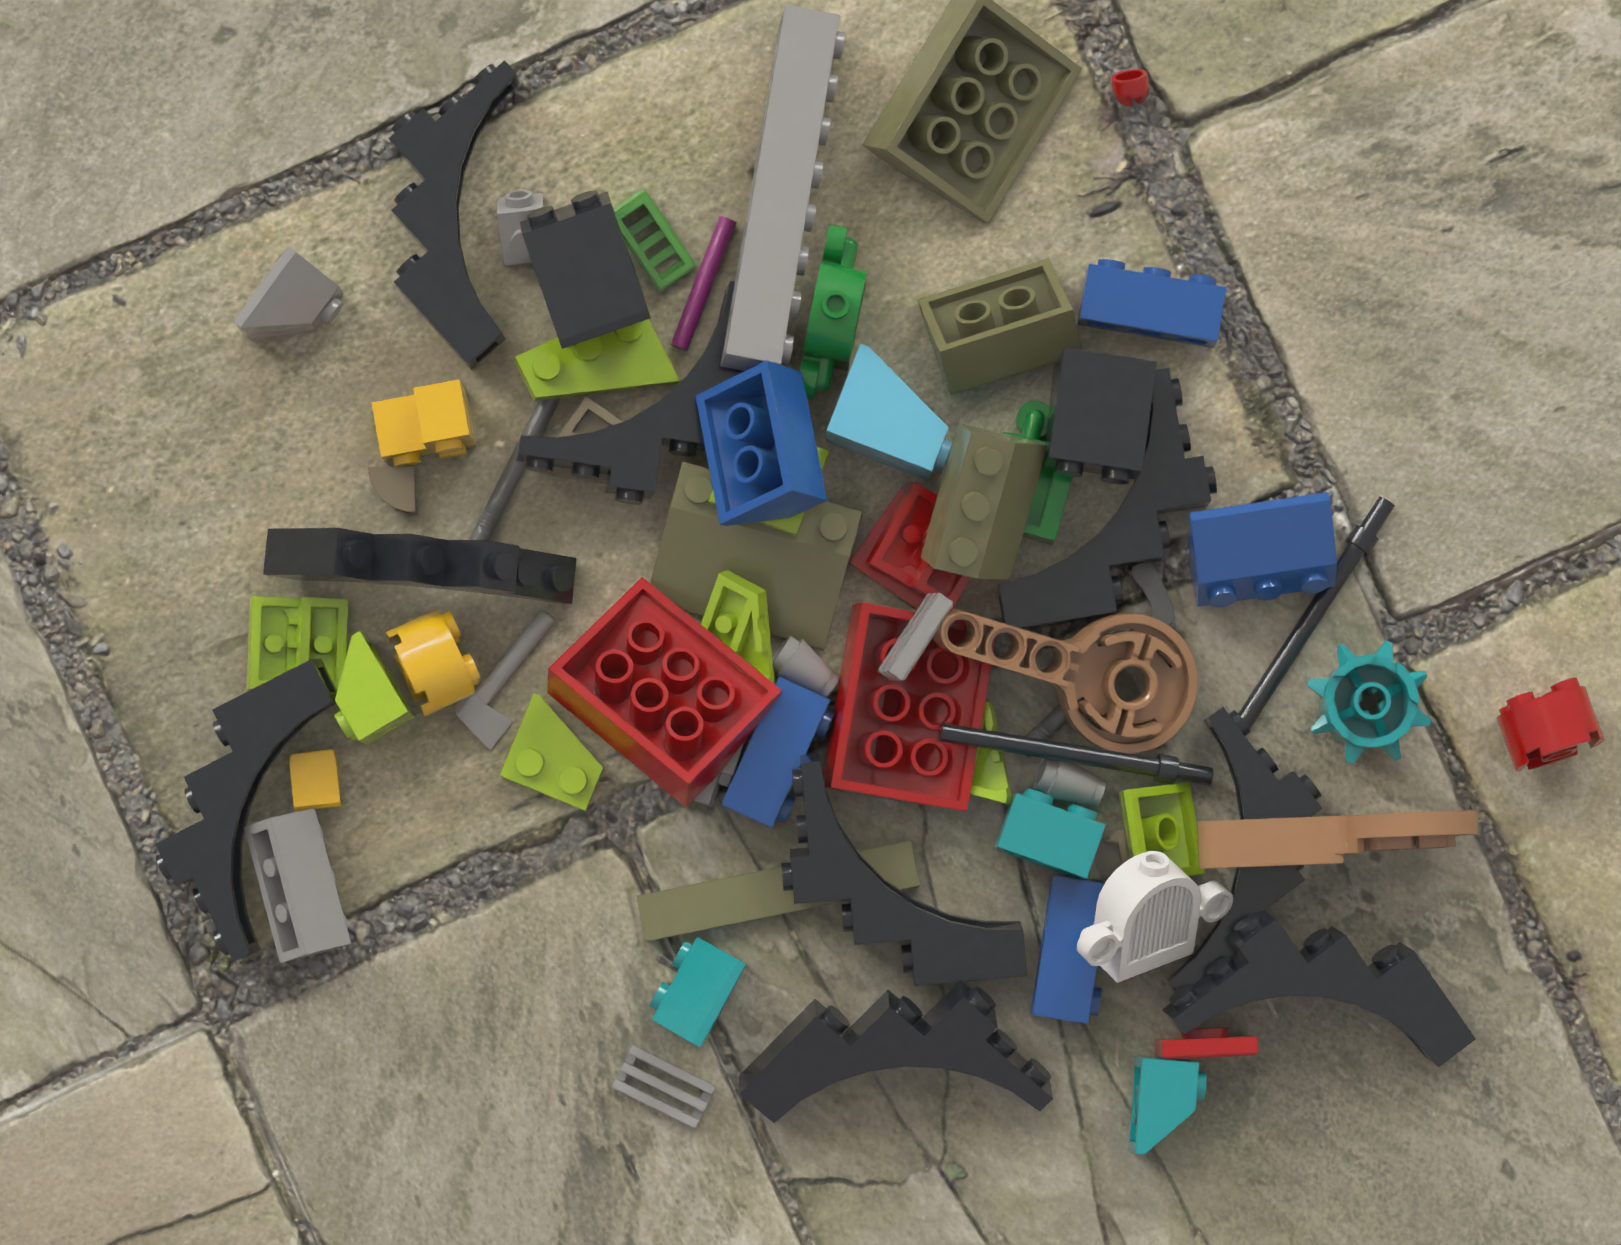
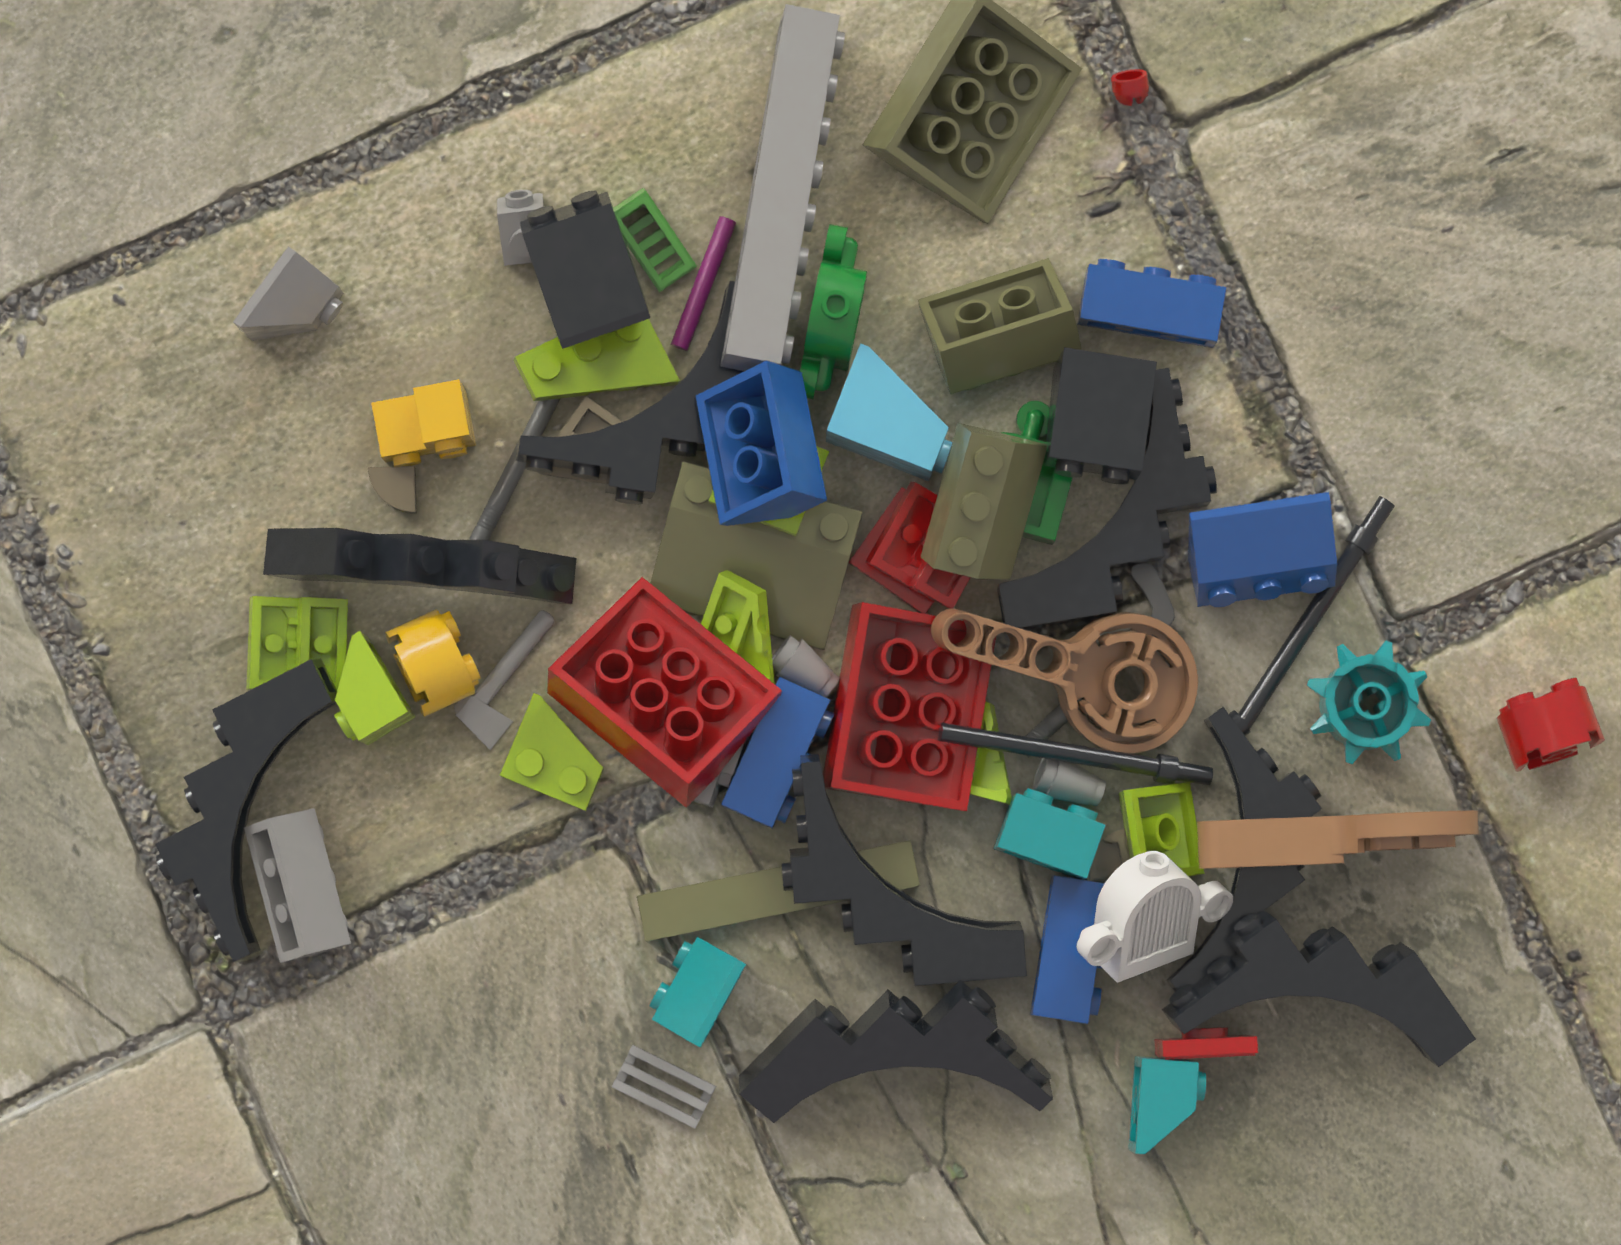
(315, 779): yellow slope -> none
(430, 213): black arch -> none
(915, 637): light grey tile -> none

